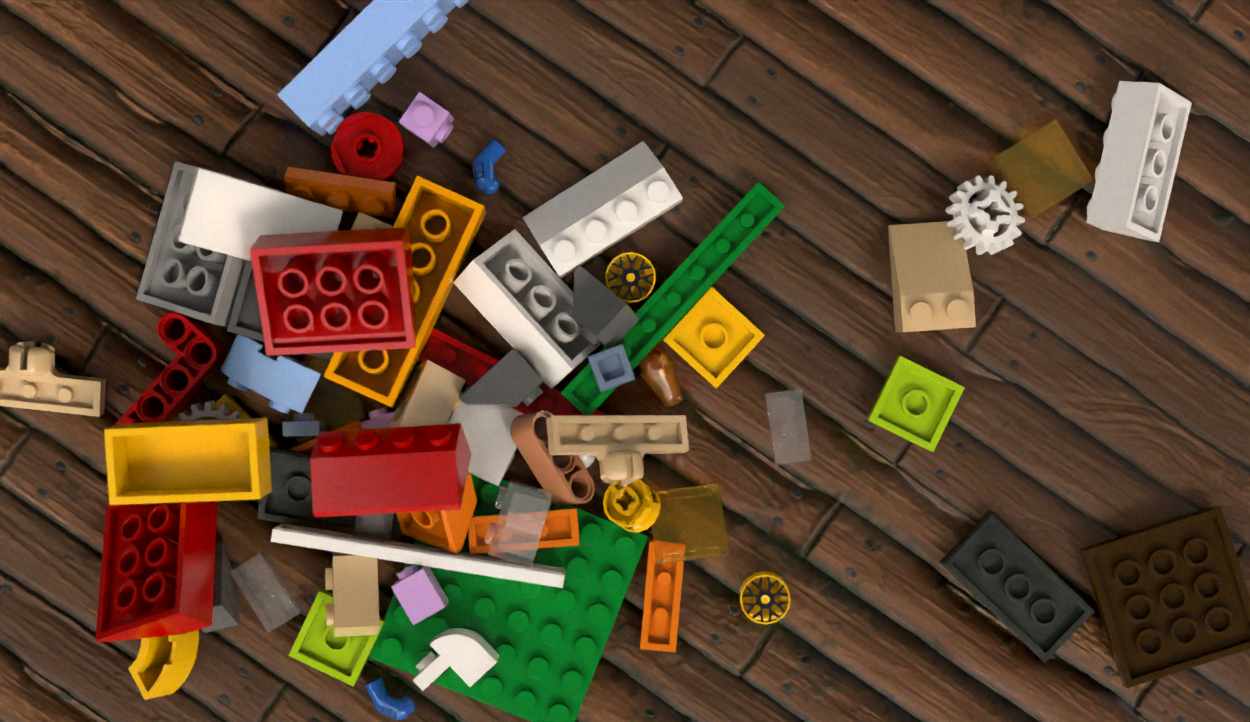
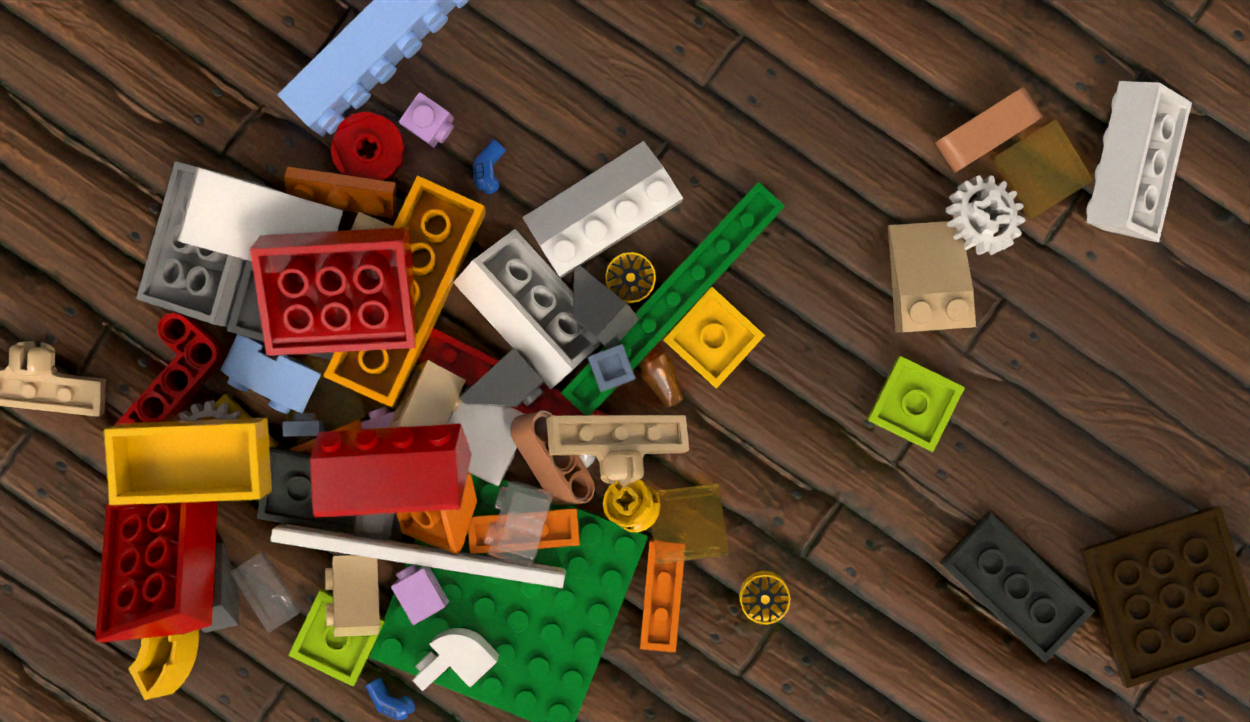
(787, 426): clear plate -> none
(989, 129): none -> nougat beam

